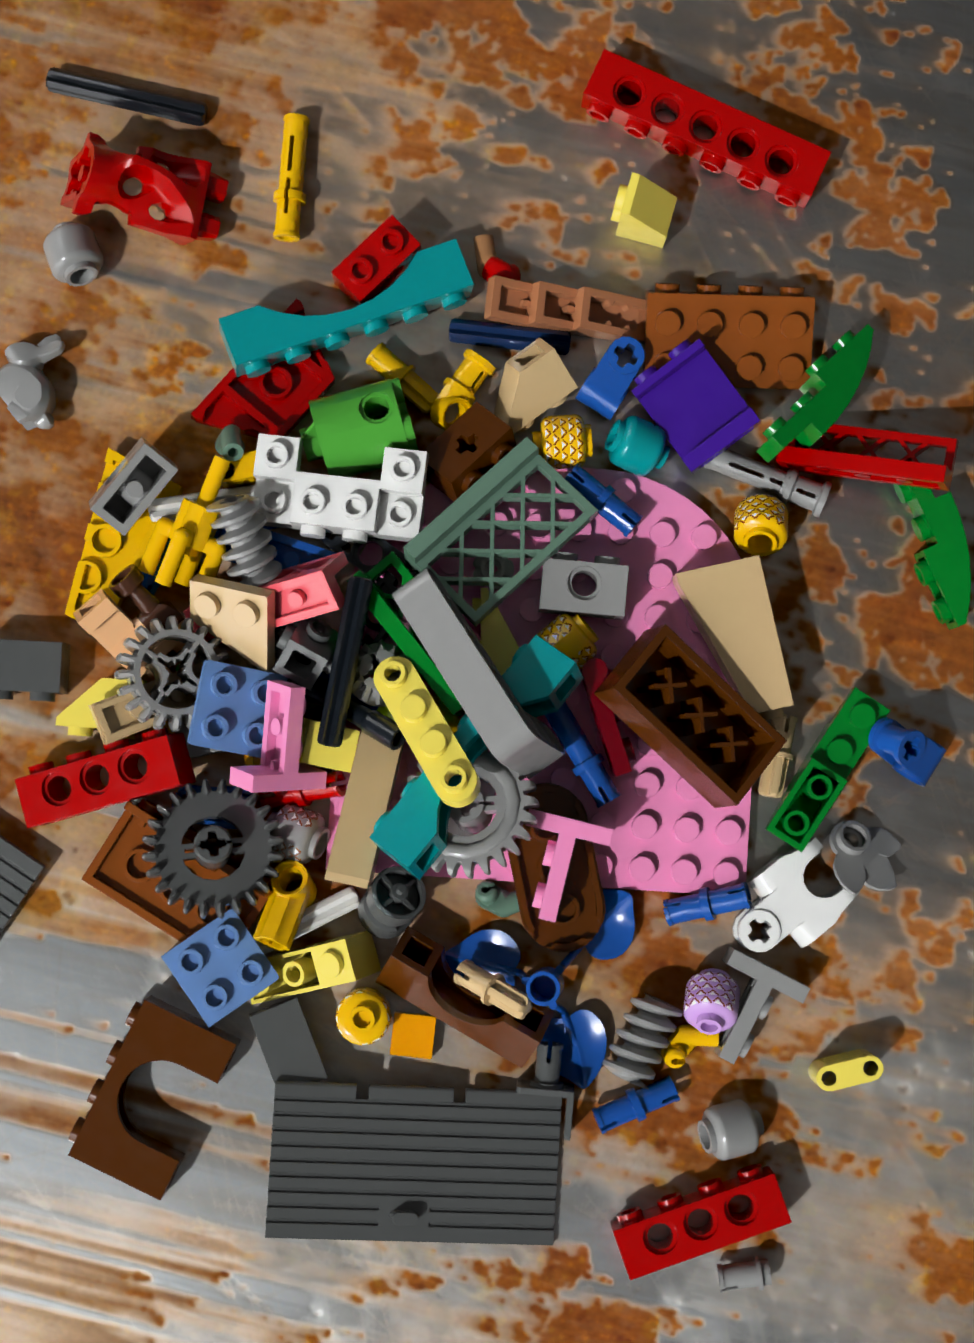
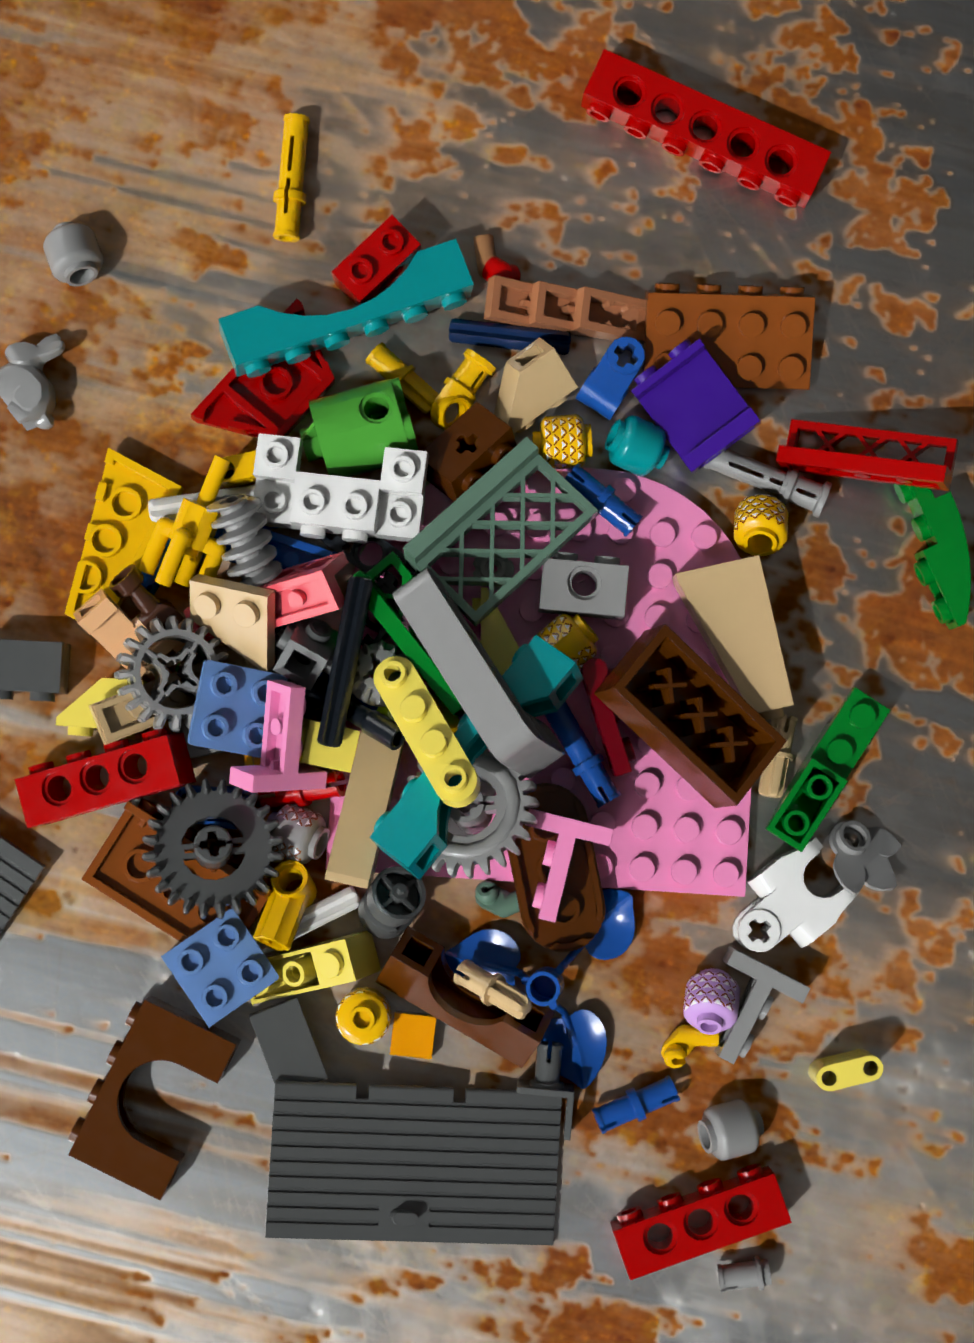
(99, 177): red hips -> none
(126, 96): black axle -> none
(132, 486): light grey brick -> none
(230, 443): sand green arm -> none
(642, 1039): light grey piece -> none
(643, 211): light yellow slope -> none
(707, 903): blue pin -> none
(825, 394): green slope -> none
(906, 750): blue piece -> none

